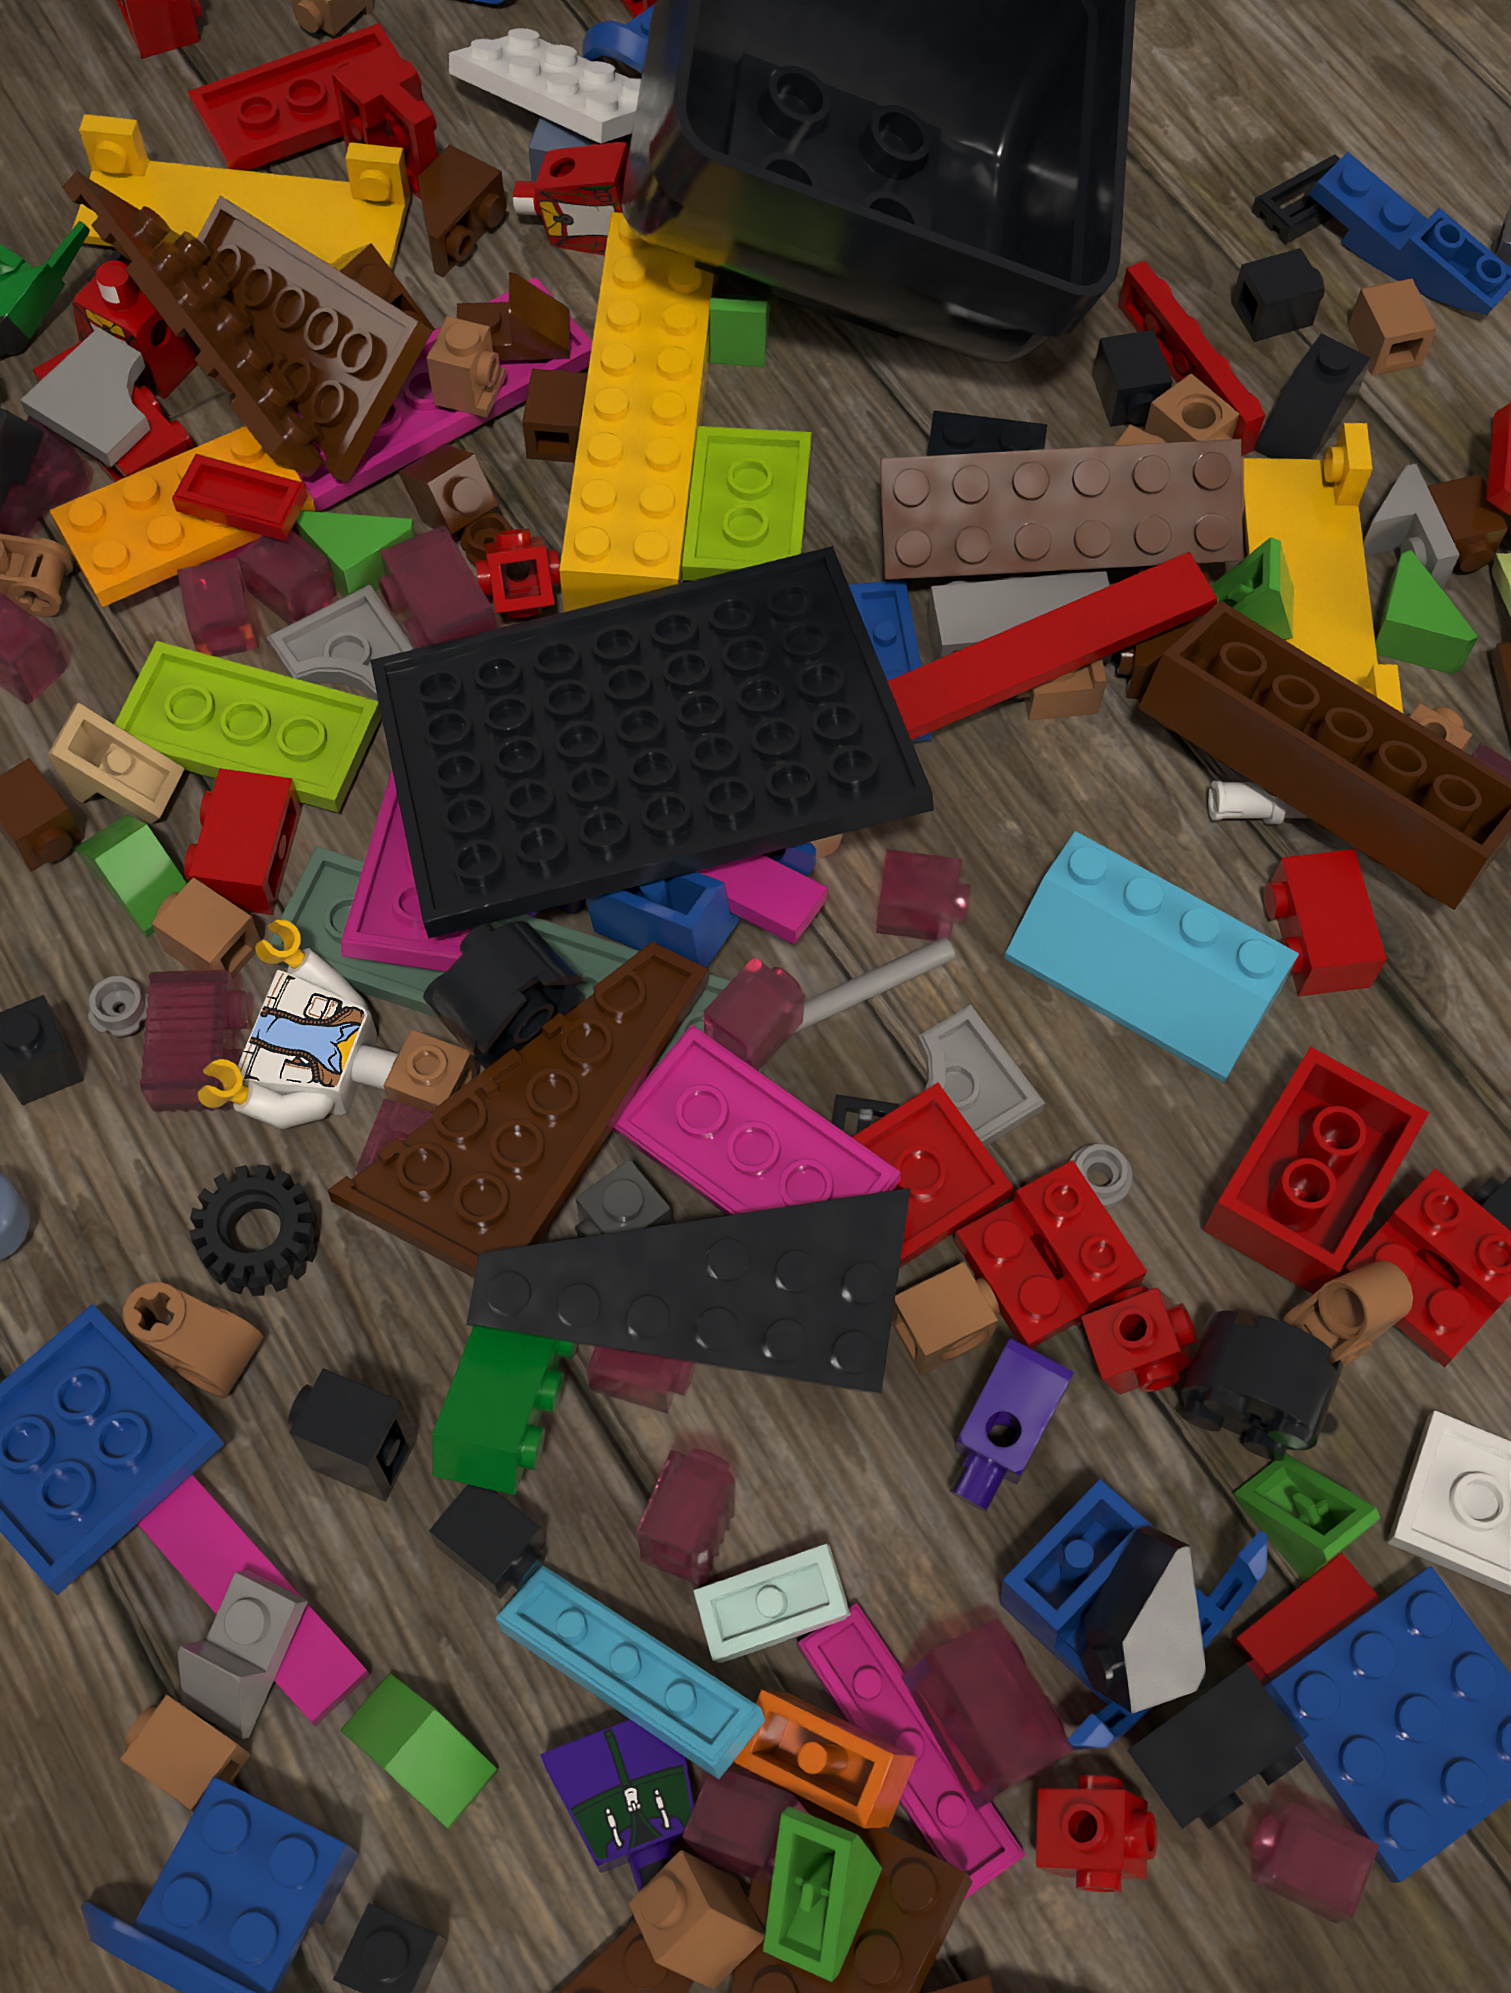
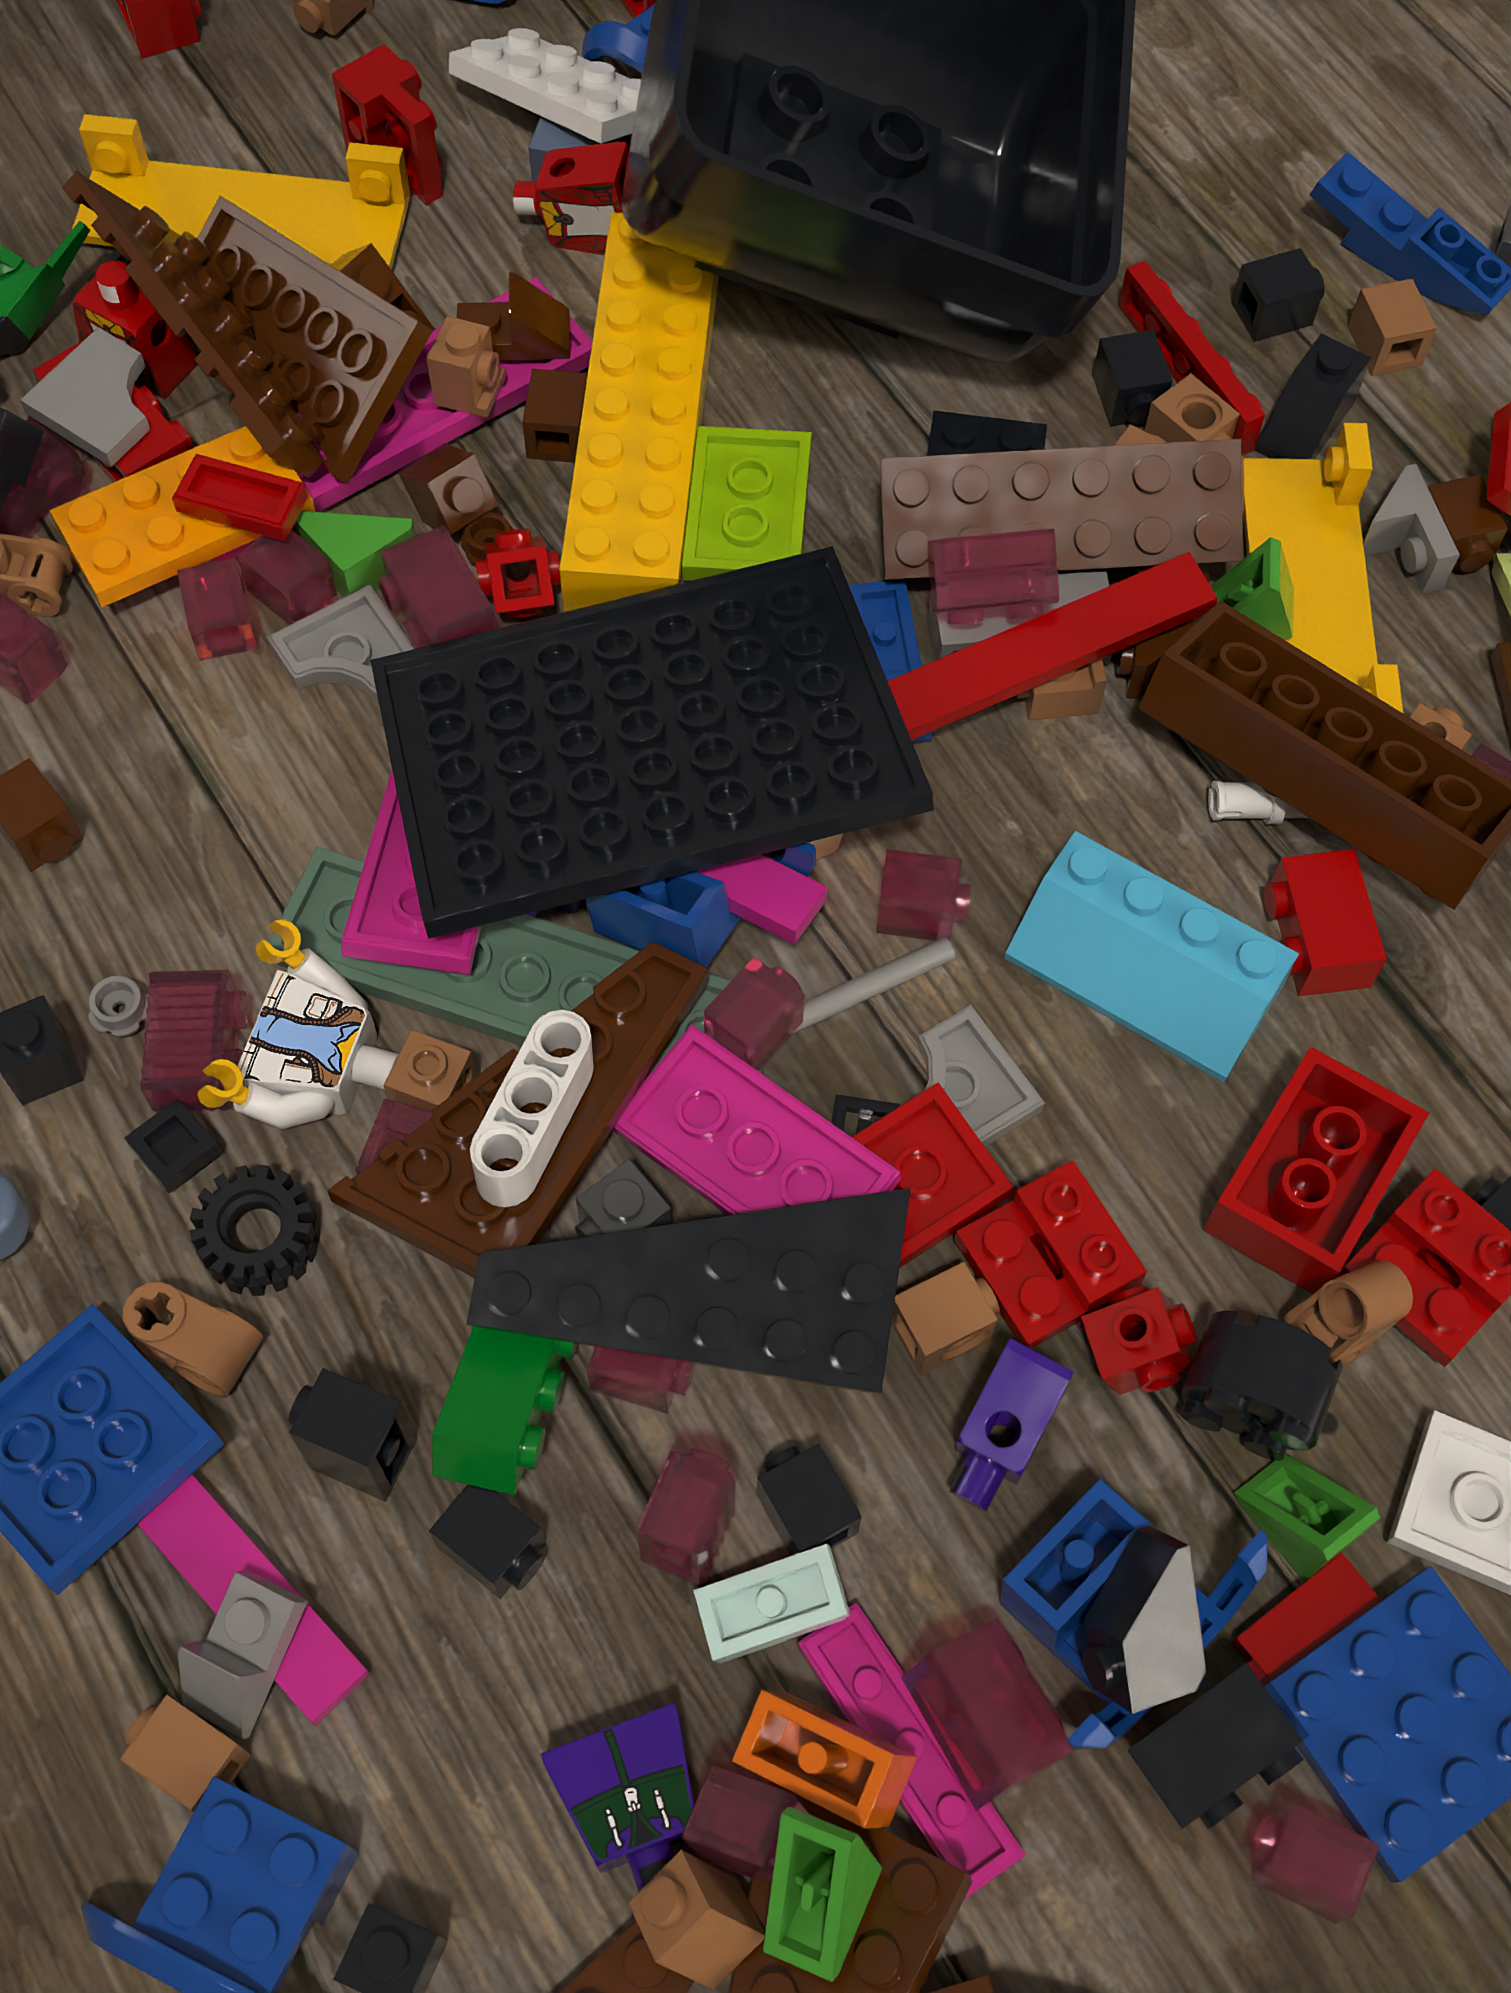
(107, 760): tan slope -> none
(132, 868): bright green slope -> none
(173, 1145): none -> black plate
(205, 930): medium nougat brick -> none
(245, 838): red brick -> none
(250, 720): lime plate -> none
(280, 103): red plate -> none
(419, 1750): bright green slope -> none
(459, 205): reddish brown slope -> none
(502, 990): black brick -> none
(526, 1136): none -> white beam
(631, 1671): medium azure tile -> none
(739, 329): bright green slope -> none
(807, 1500): none -> black brick
(993, 573): none -> clear pink brick
(1095, 1834): red brick -> none
(1110, 1162): light grey plate -> none
(1300, 215): black tile -> none
(1421, 622): bright green slope -> none

